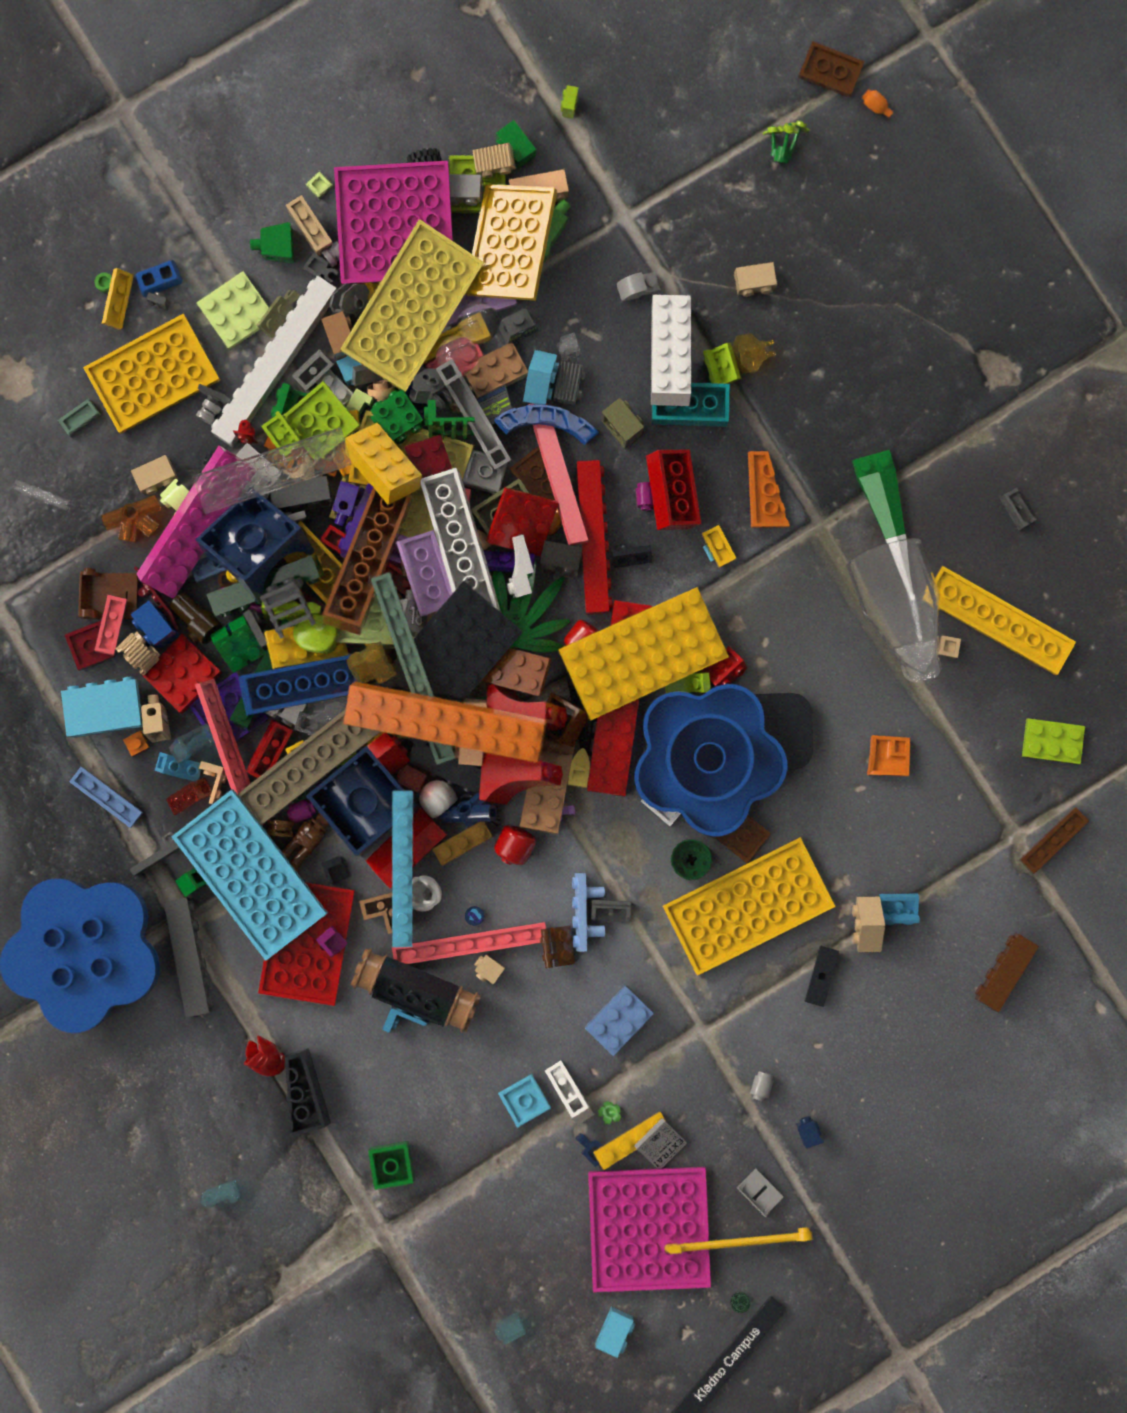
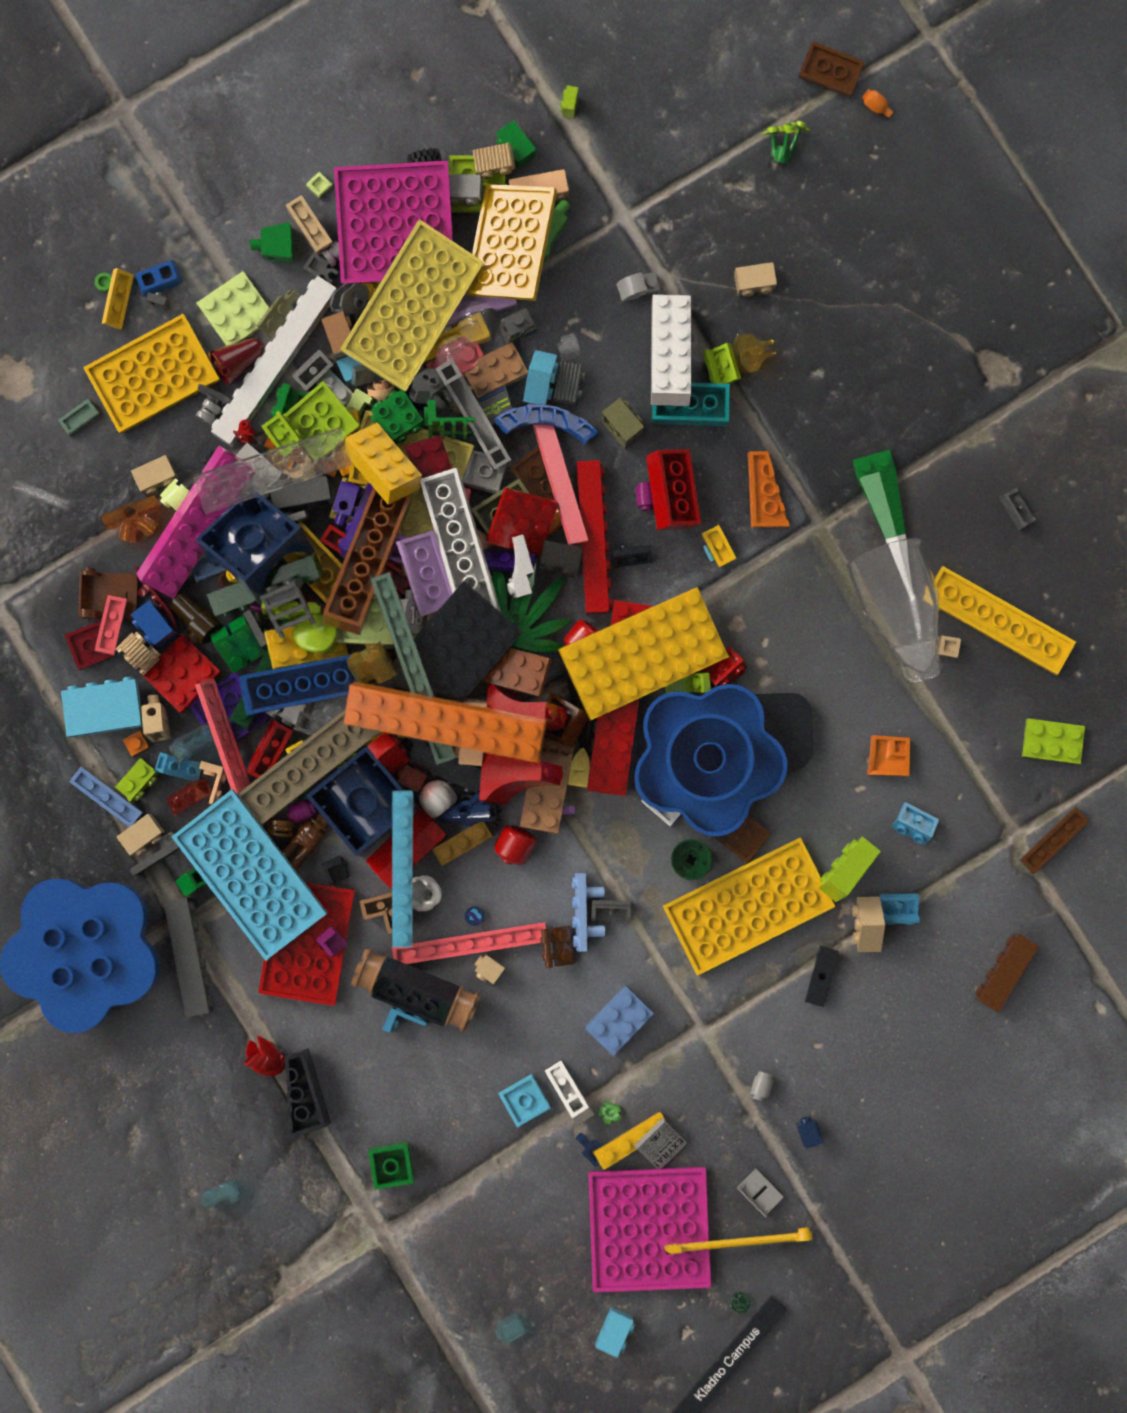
(137, 780): none -> lime bracket
(141, 835): none -> tan brick
(235, 359): none -> dark red cone
(848, 868): none -> lime brick
(915, 824): none -> dark azure bracket

